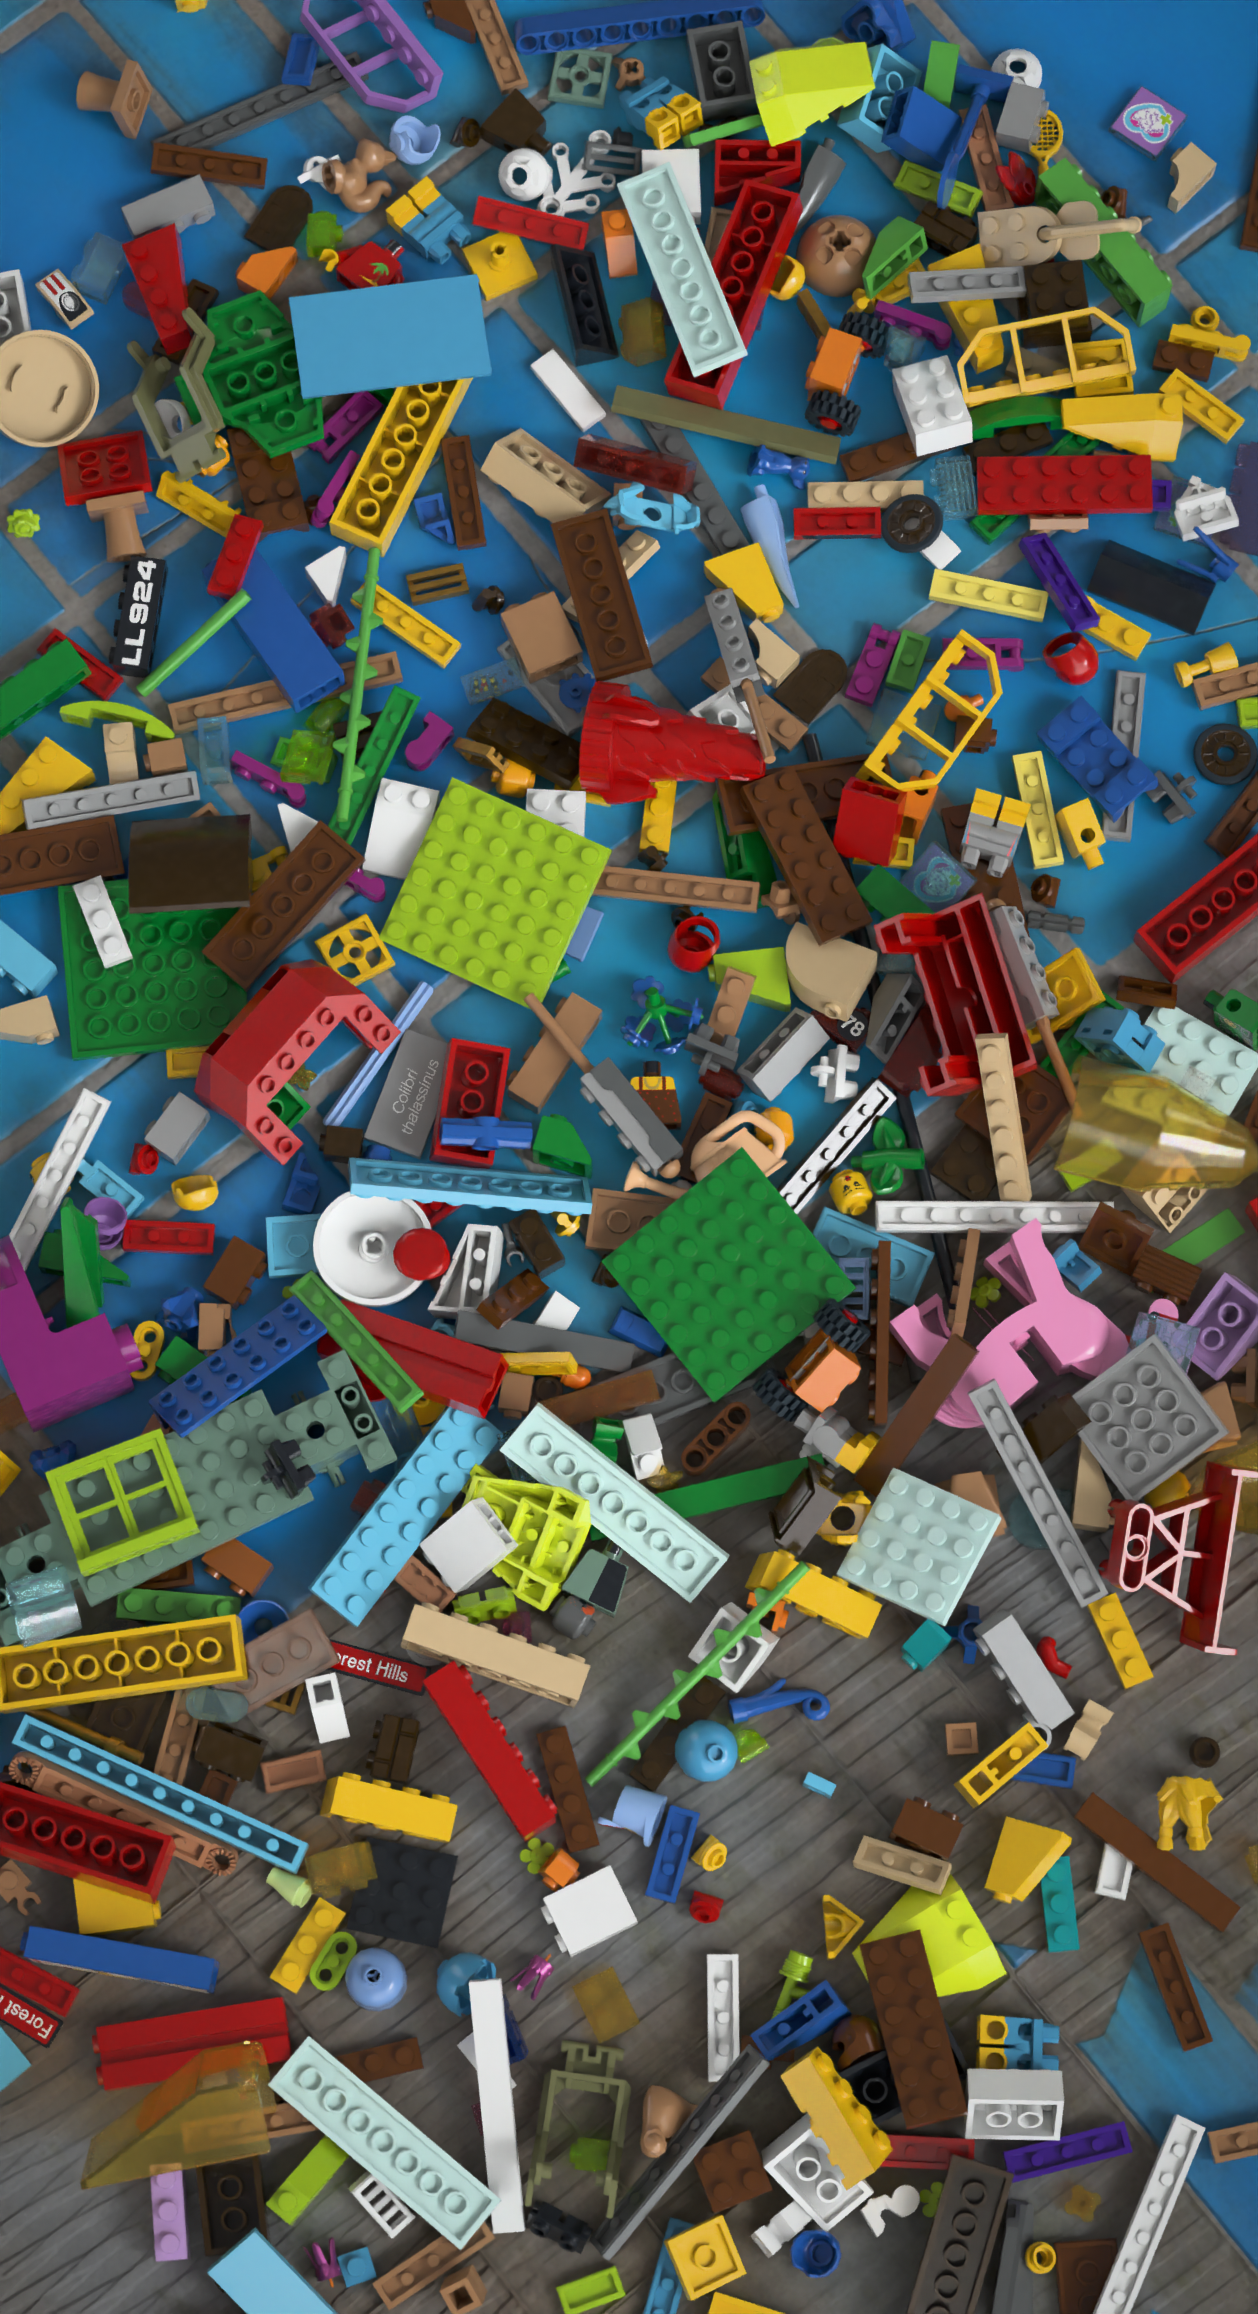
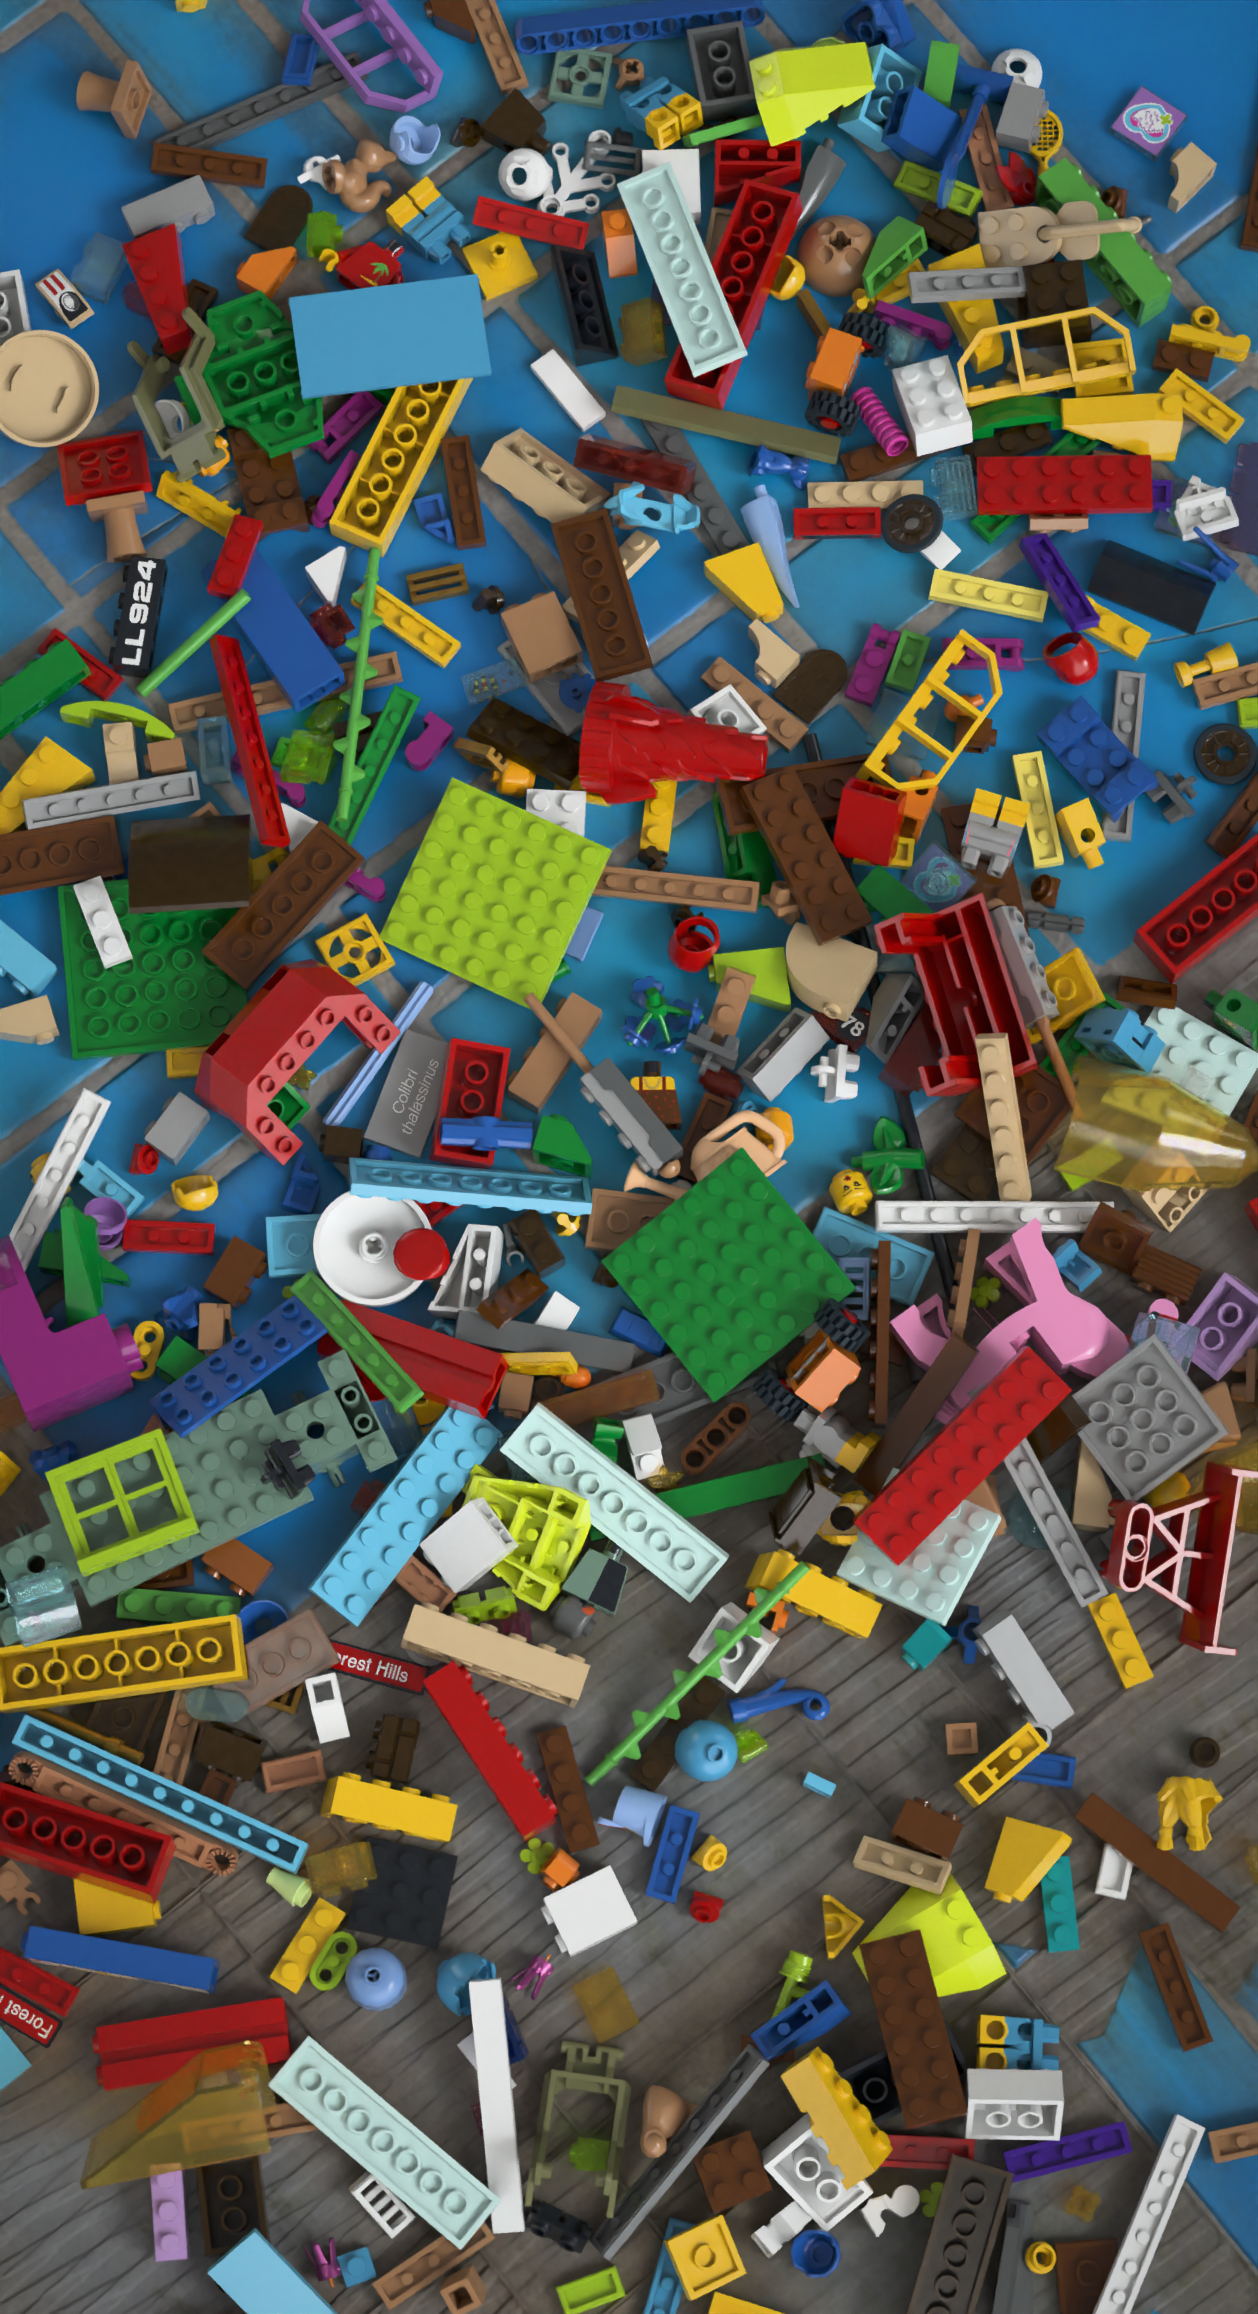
(23, 523): lime plant -> none
(249, 741): none -> red plate
(307, 2180): lime slope -> none
(384, 2060): reddish brown plate -> none
(398, 827): white slope -> none
(722, 2013): white plate -> none
(739, 661): light grey piece -> none
(836, 1144): plate -> none
(857, 2038): reddish brown helmet -> none
(880, 422): none -> dark pink piece
(961, 1455): none -> red brick
(1048, 1655): red arm -> none
(1087, 1729): tan leg -> none
(1207, 1238): bright green sticker -> none

